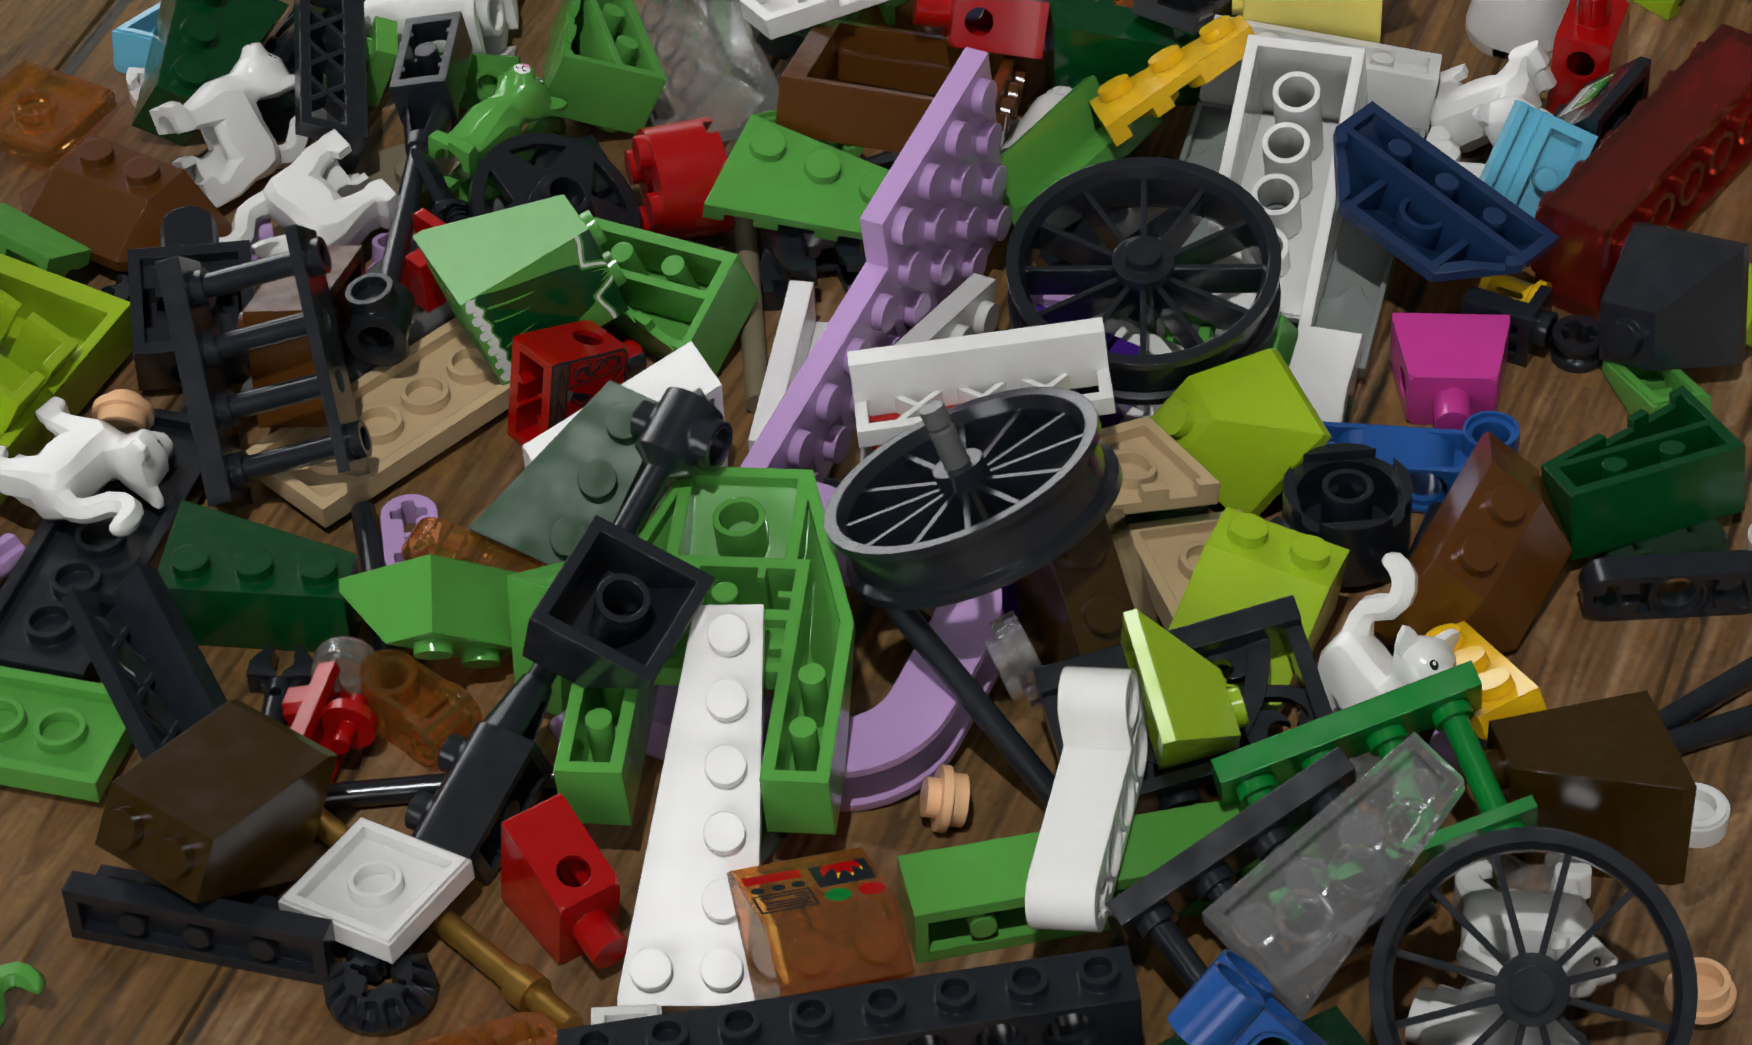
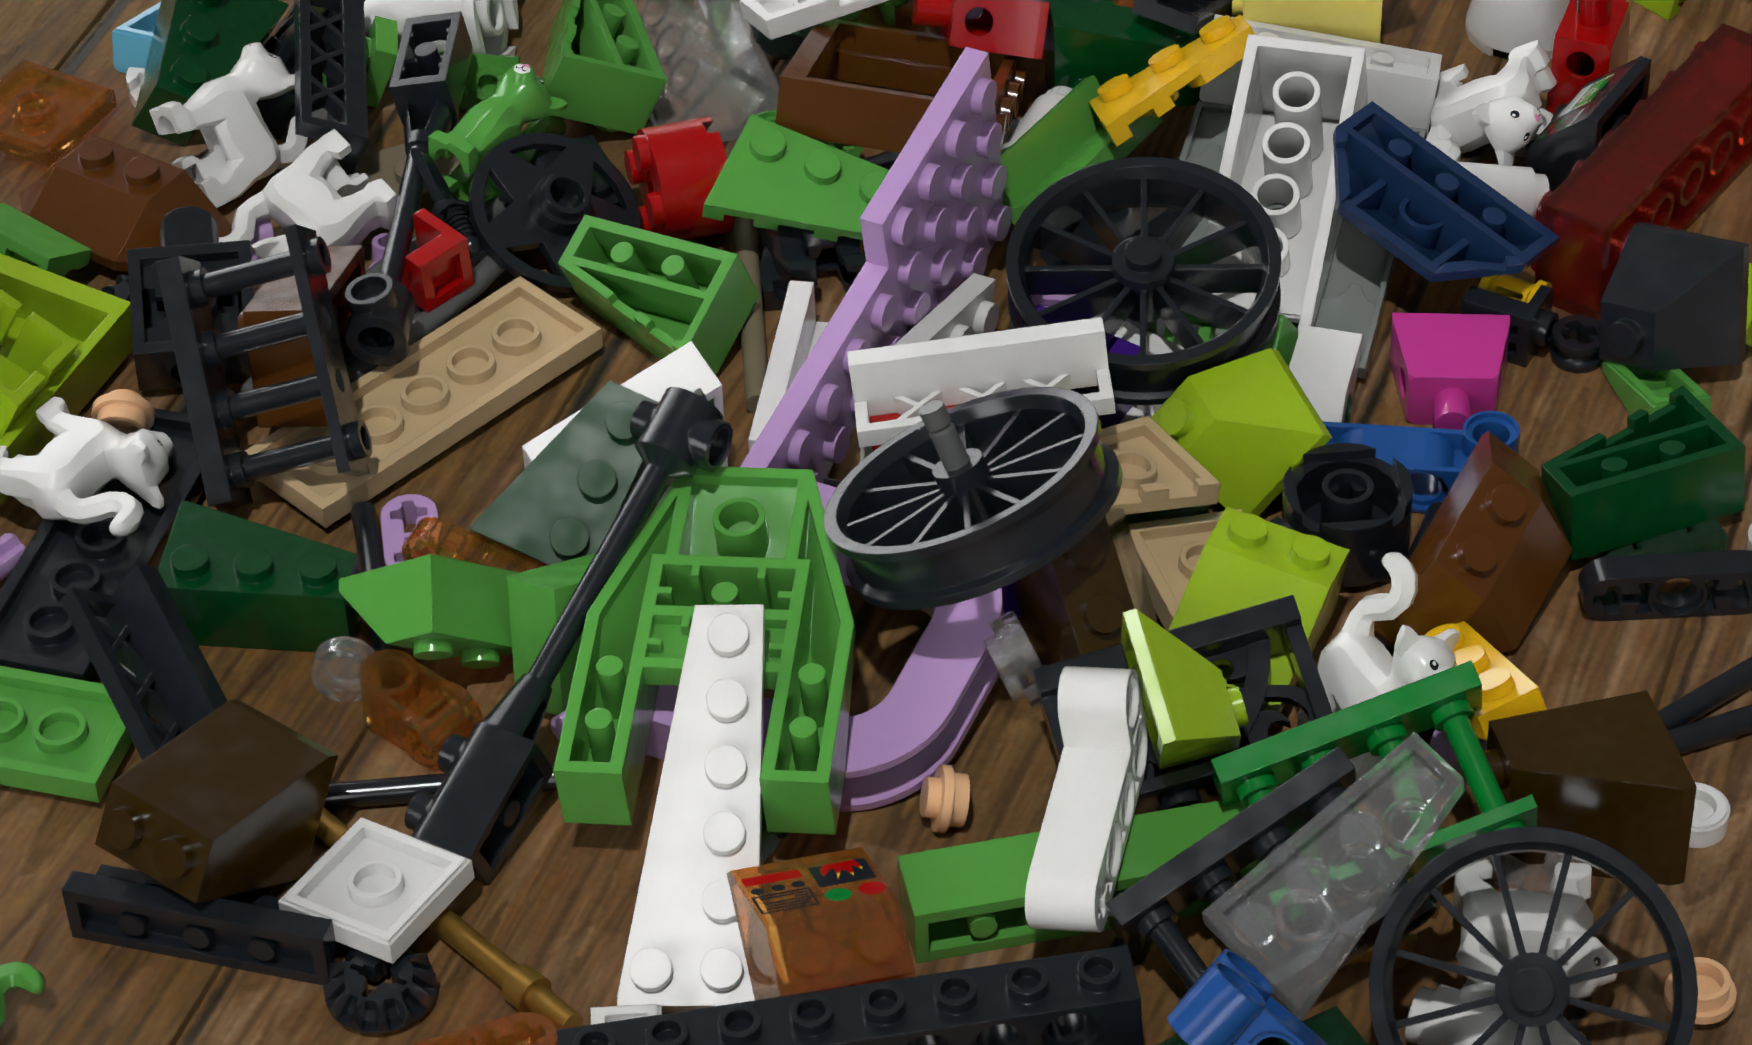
(263, 678): black bar -> none
(330, 714): red hips -> none
(523, 273): bright green slope -> none
(561, 371): red torso -> none
(561, 884): red torso -> none
(614, 610): black slope -> none
(975, 701): black bar -> none
(1534, 155): medium azure plate -> none

